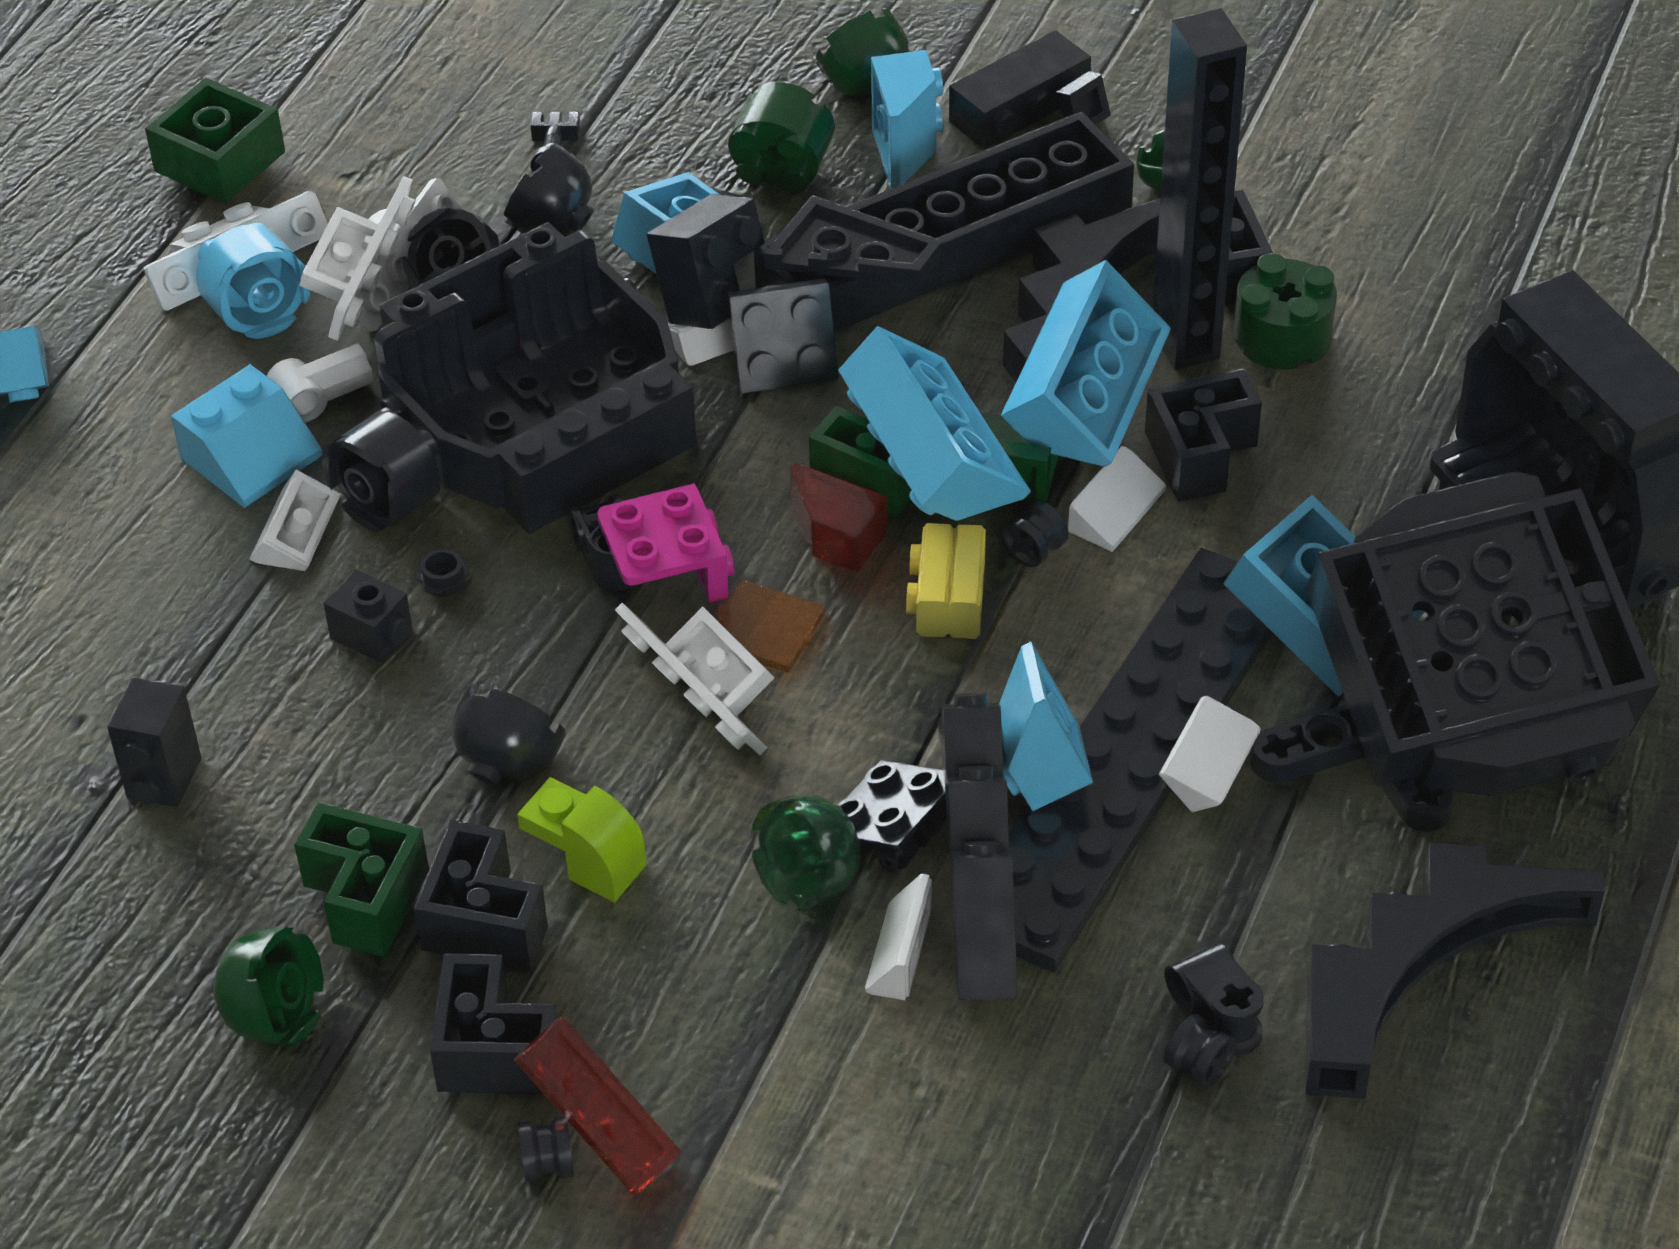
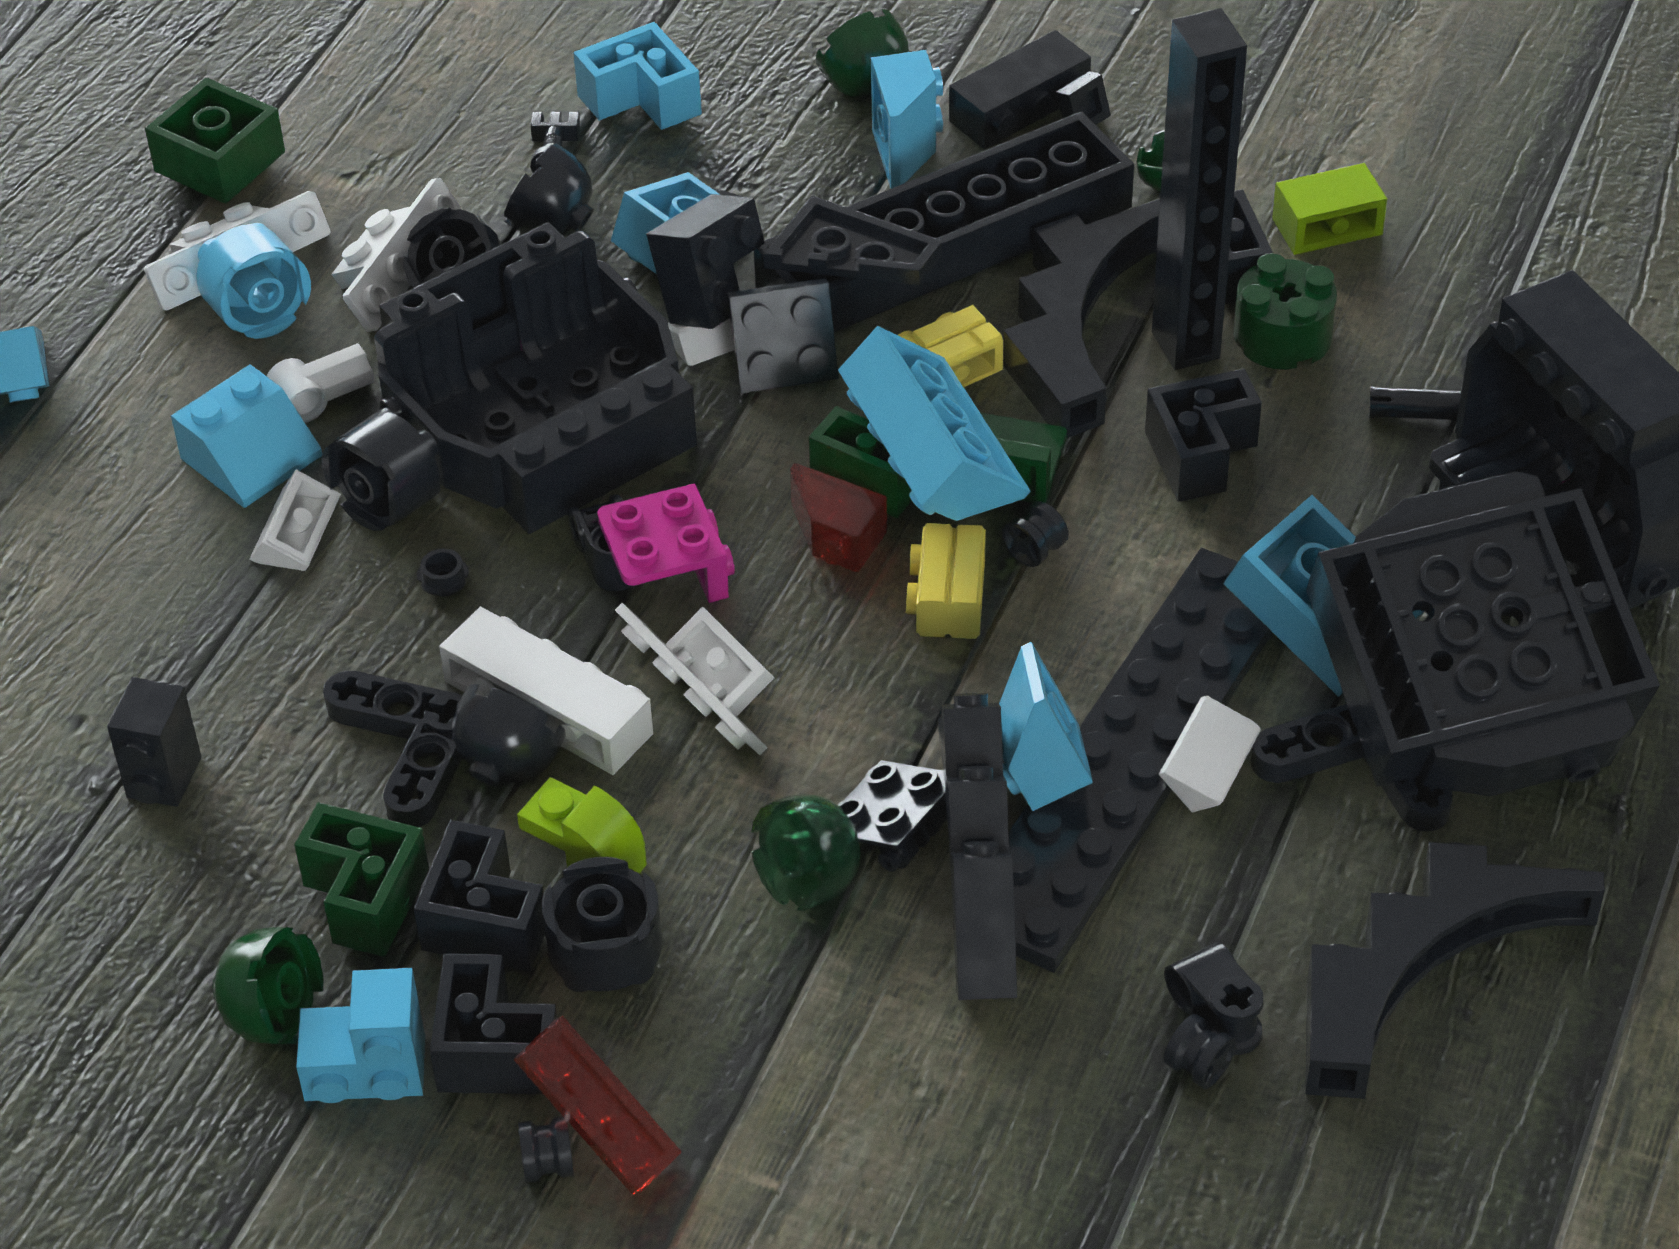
(349, 253): white bracket -> none
(365, 1047): none -> medium azure brick
(368, 616): black brick -> none
(421, 727): none -> black beam
(599, 714): none -> white brick
(602, 925): none -> black brick
(638, 70): none -> medium azure brick
(770, 623): clear orange piece -> none
(781, 136): dark green brick -> none
(901, 940): white slope -> none
(965, 342): none -> light yellow brick
(1087, 368): medium azure slope -> none
(1115, 500): white slope -> none
(1329, 208): none -> lime brick
(1414, 403): none -> black pin

